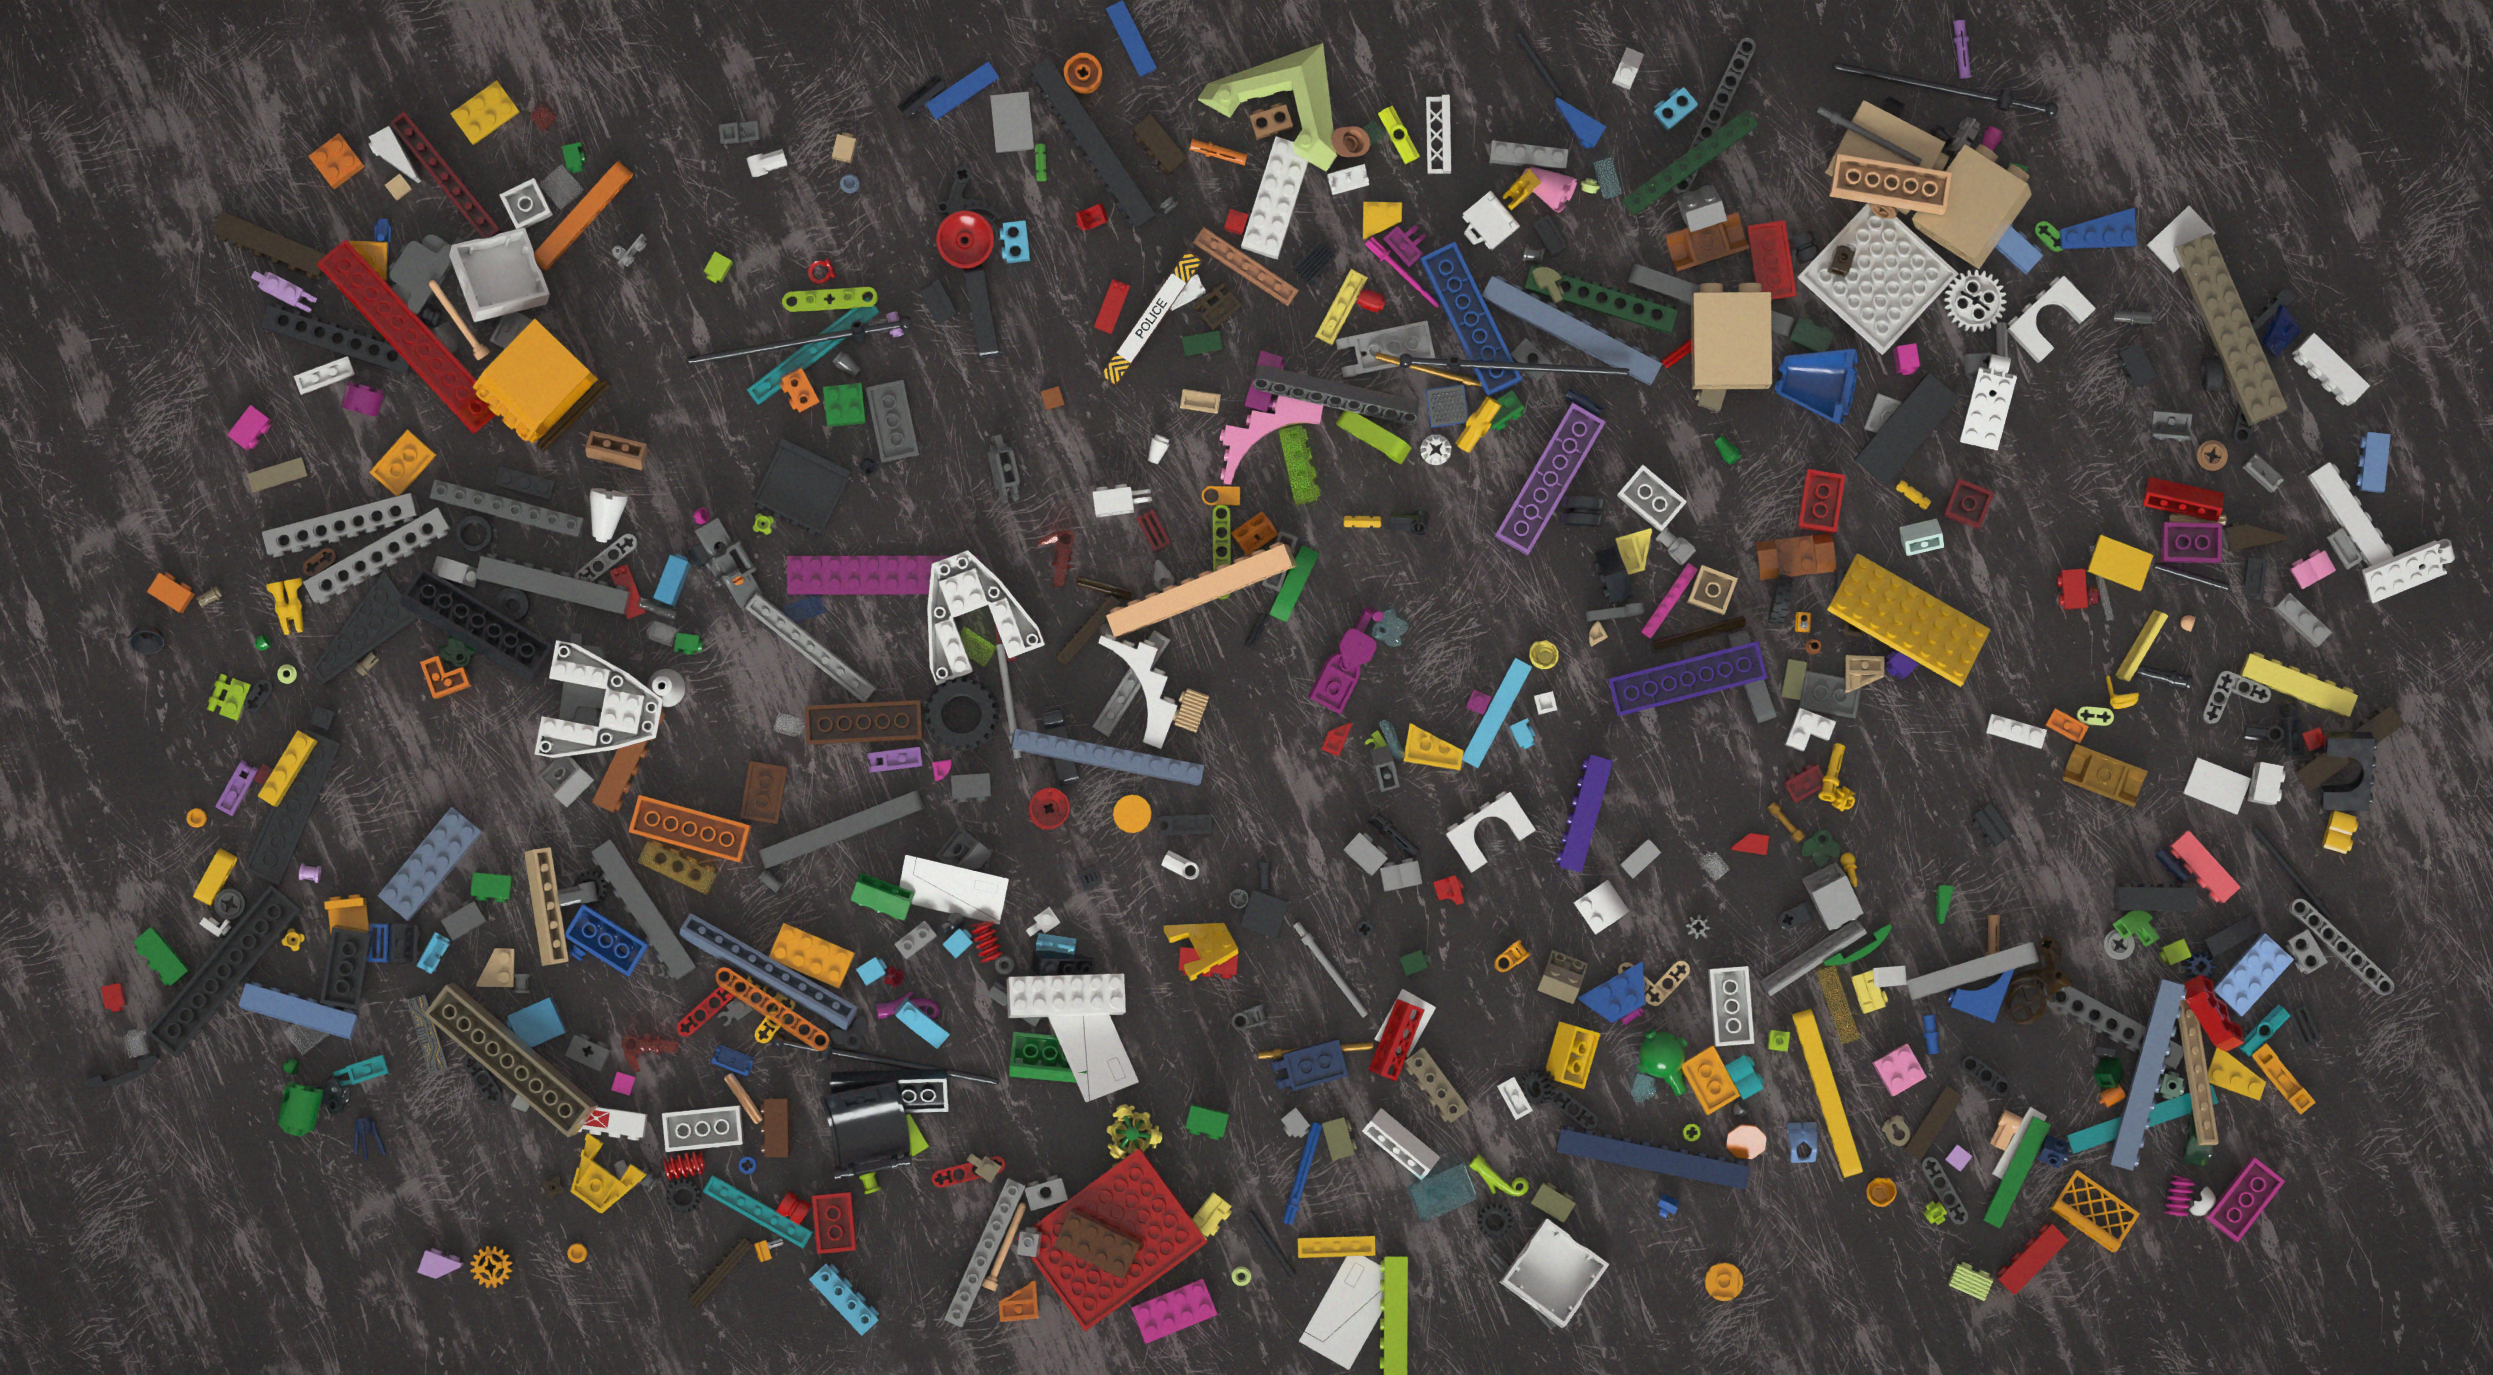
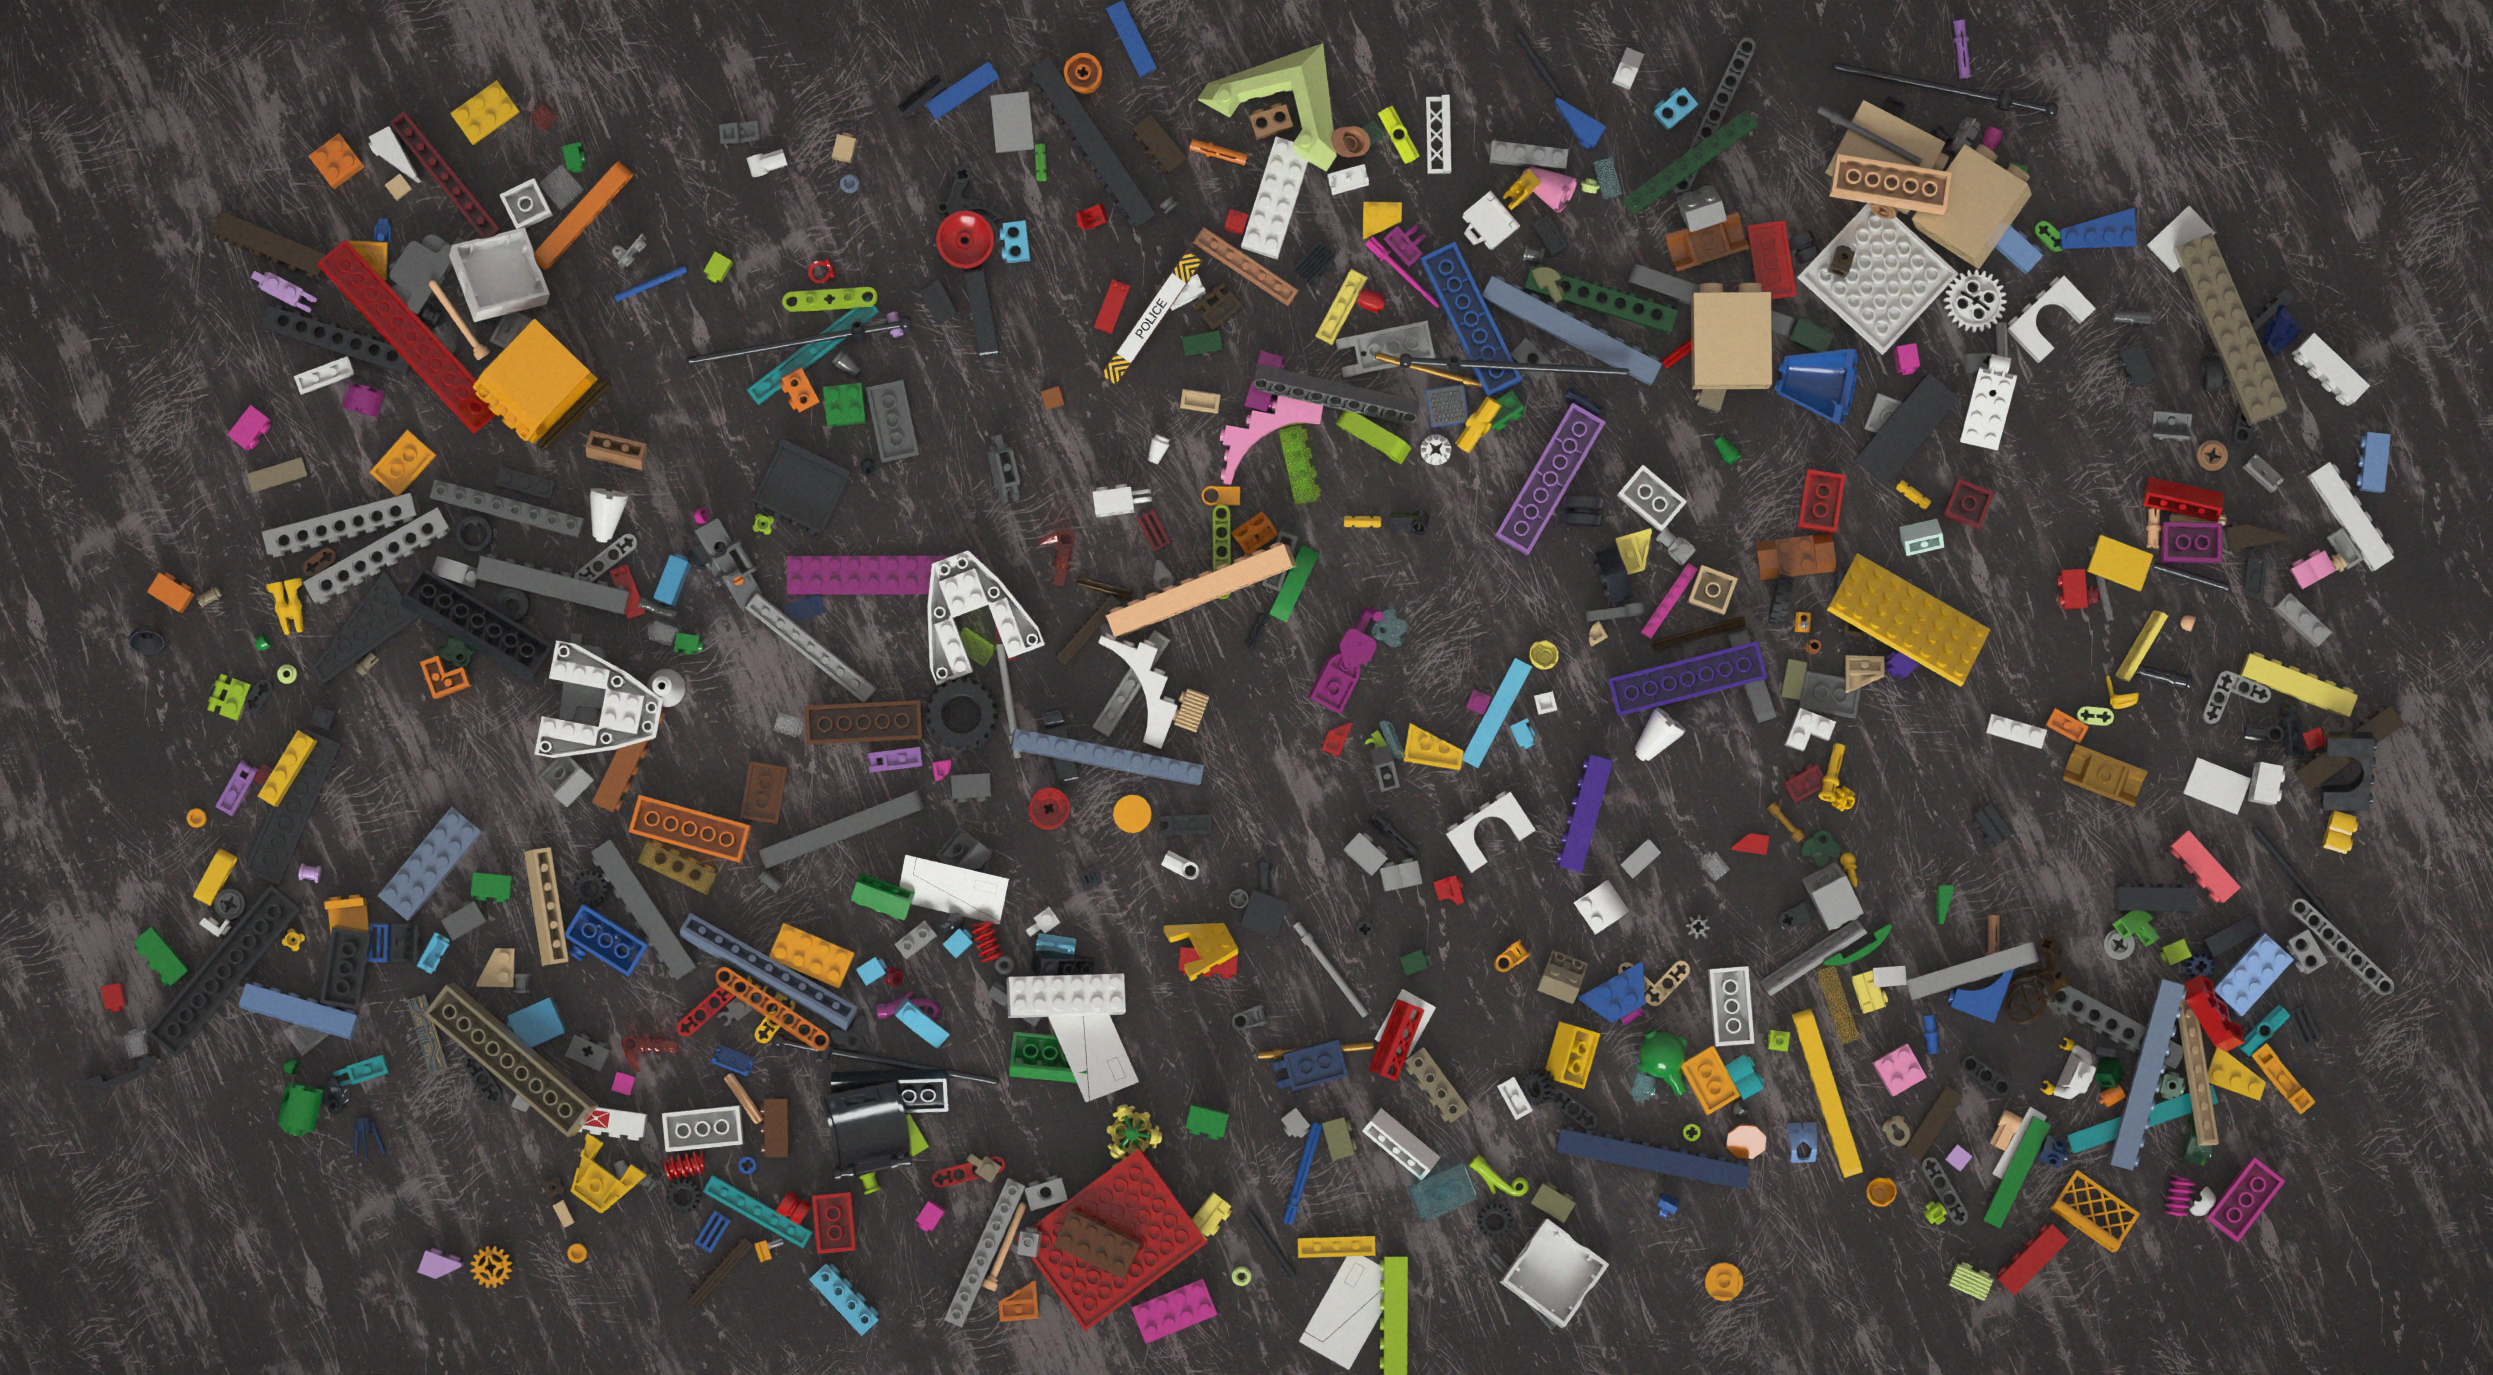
(563, 1213): none -> tan piece
(580, 894): dark grey piece -> none
(650, 283): none -> blue bar
(704, 1245): none -> blue tile
(930, 1216): none -> dark pink brick
(1657, 734): none -> white cone
(2076, 1074): none -> white torso
(2153, 528): none -> light nougat pin
(2172, 865): dark blue pin -> none
(2338, 562): none -> tan plate
(2404, 572): white hinge -> none

